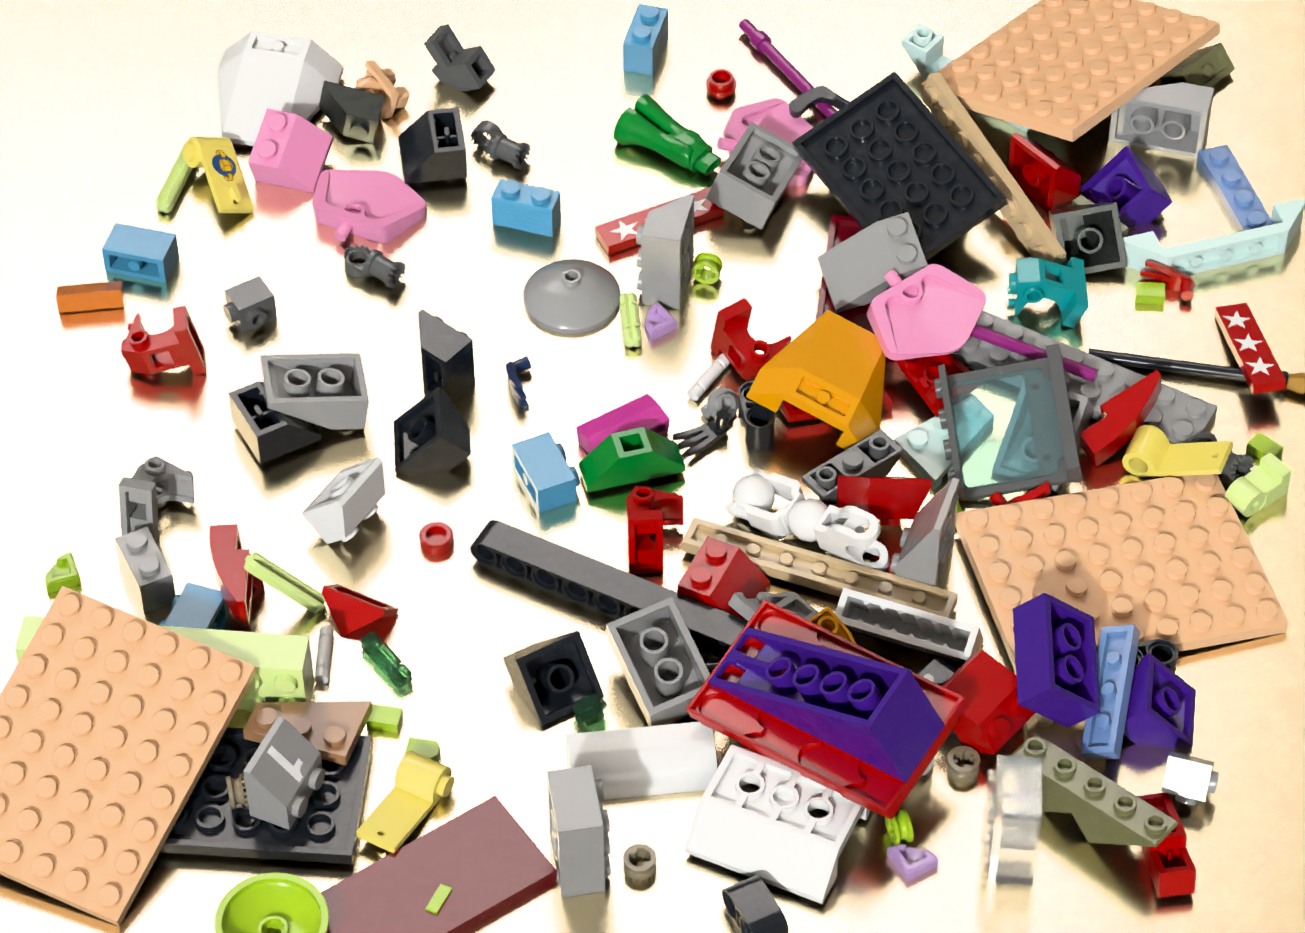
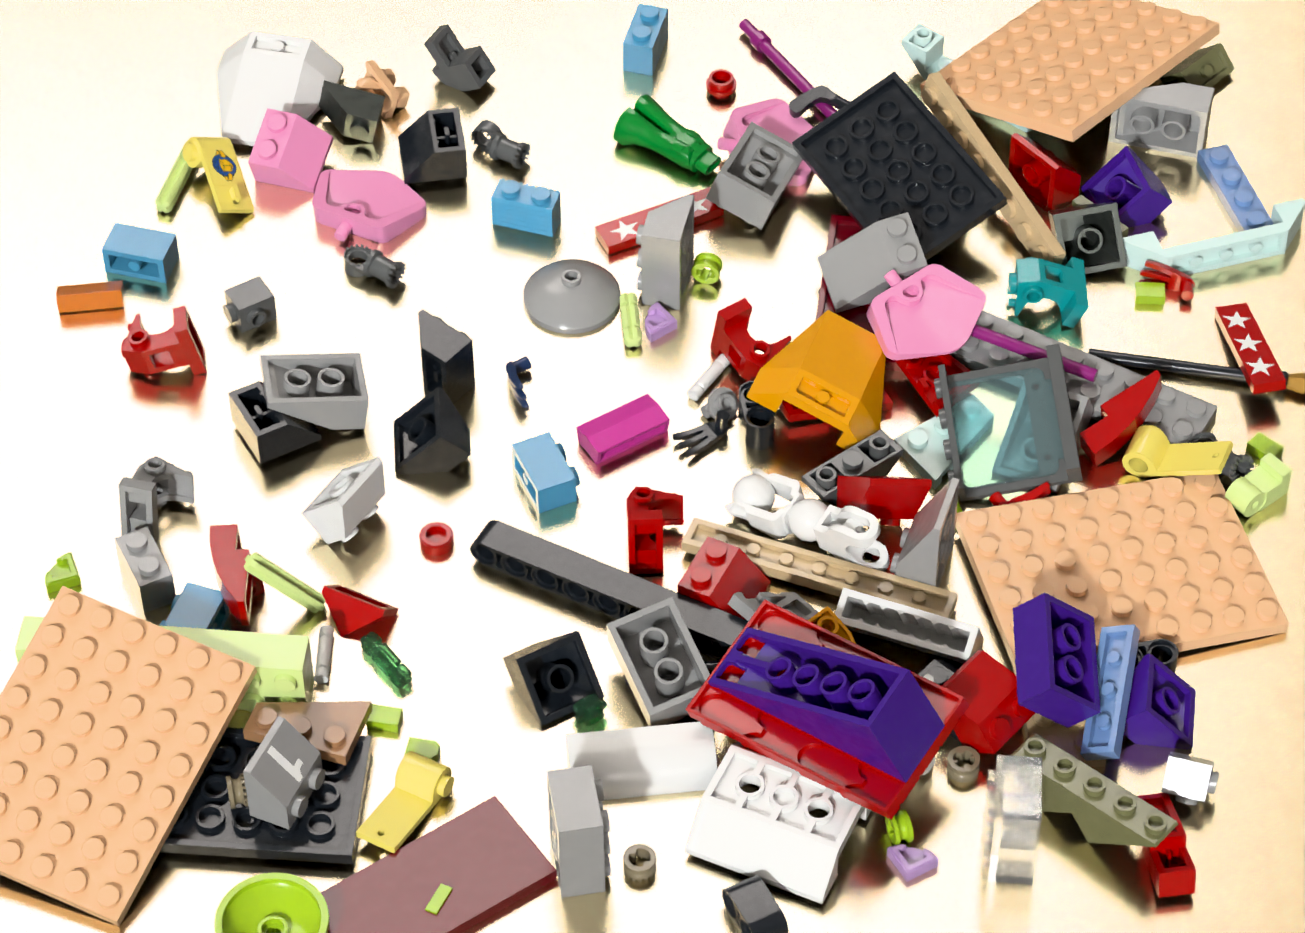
(630, 458): green slope -> none

